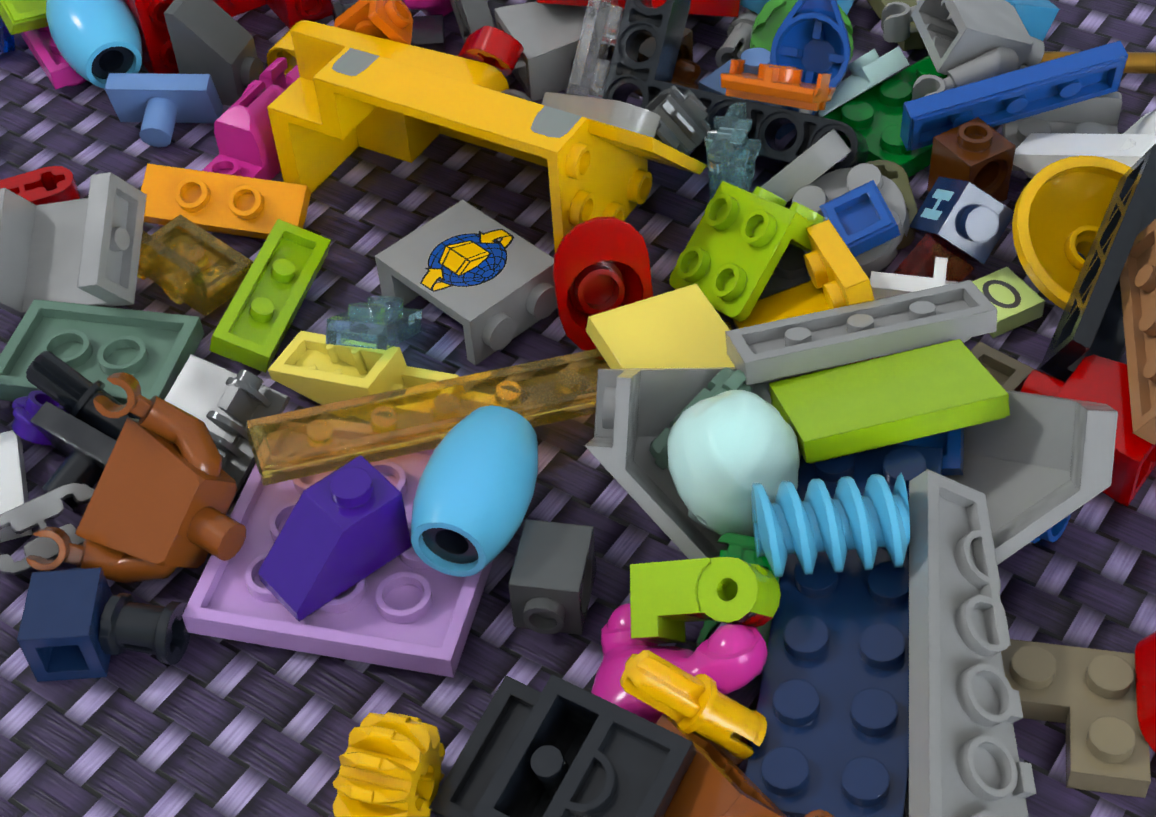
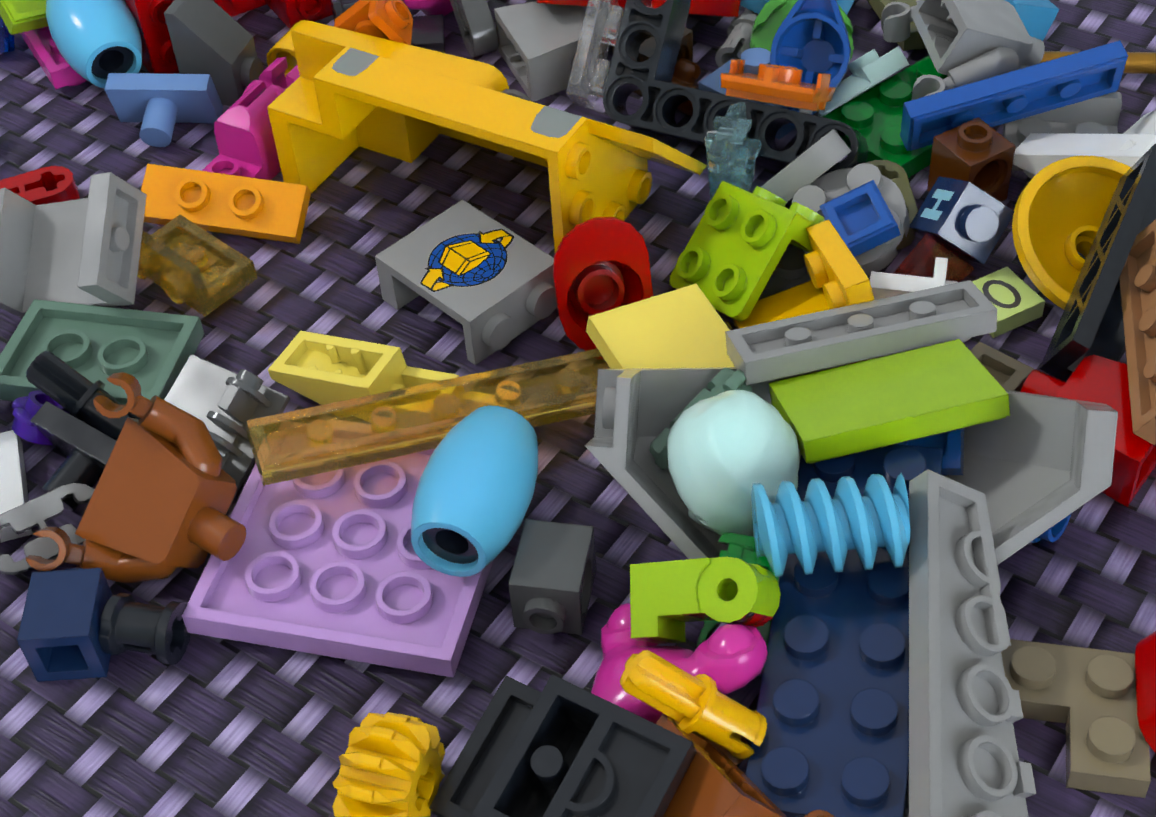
(270, 296): lime plate -> none
(336, 538): dark purple slope -> none
(374, 324): clear light blue plate -> none
(494, 48): red beam -> none
(606, 111): light grey beam -> none
(681, 119): dark grey gear -> none

